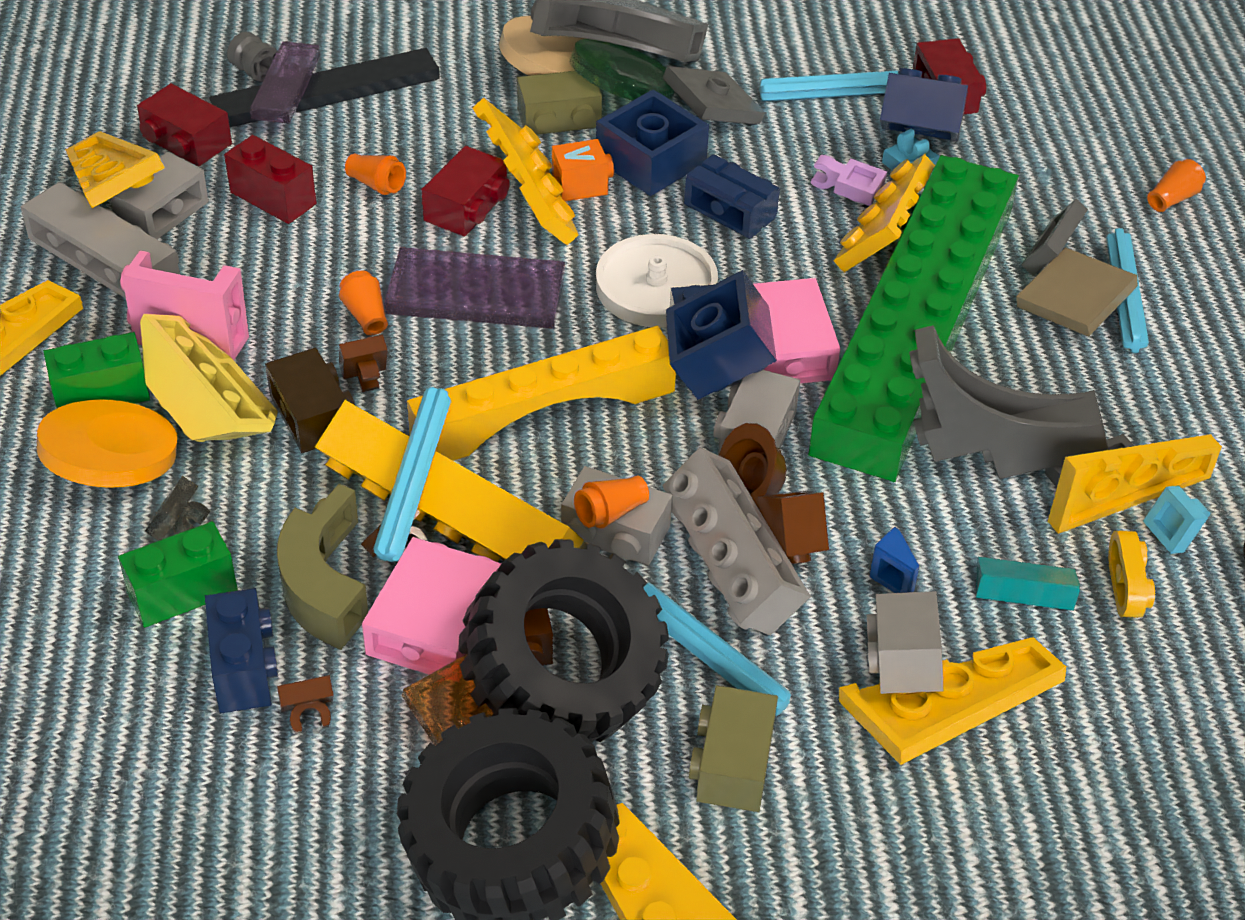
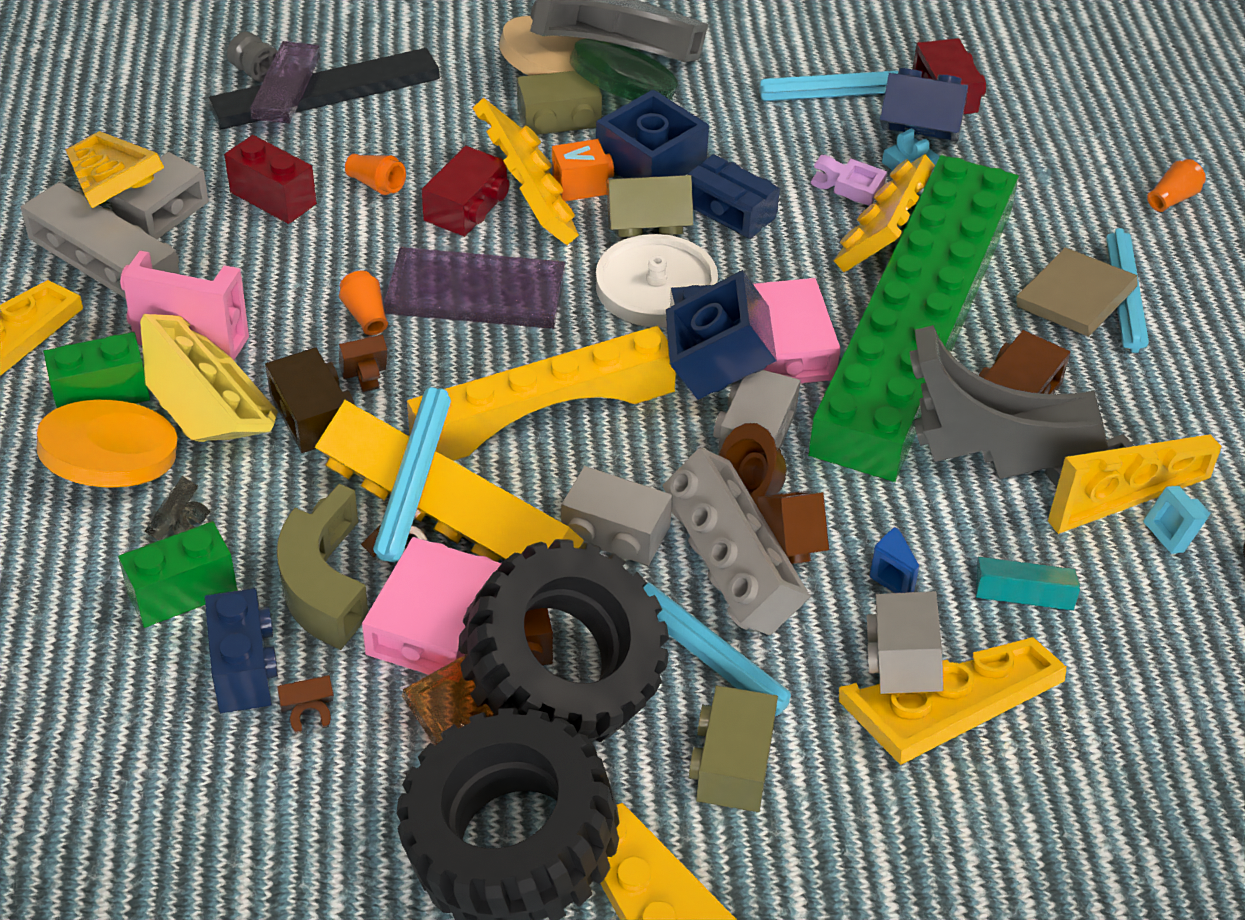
(184, 124): dark red brick -> none
(608, 500): orange cone -> none
(649, 204): none -> brick
(713, 95): dark grey plate -> none
(1029, 365): none -> reddish brown brick
(1054, 237): dark grey tile -> none
(1128, 576): yellow plate -> none

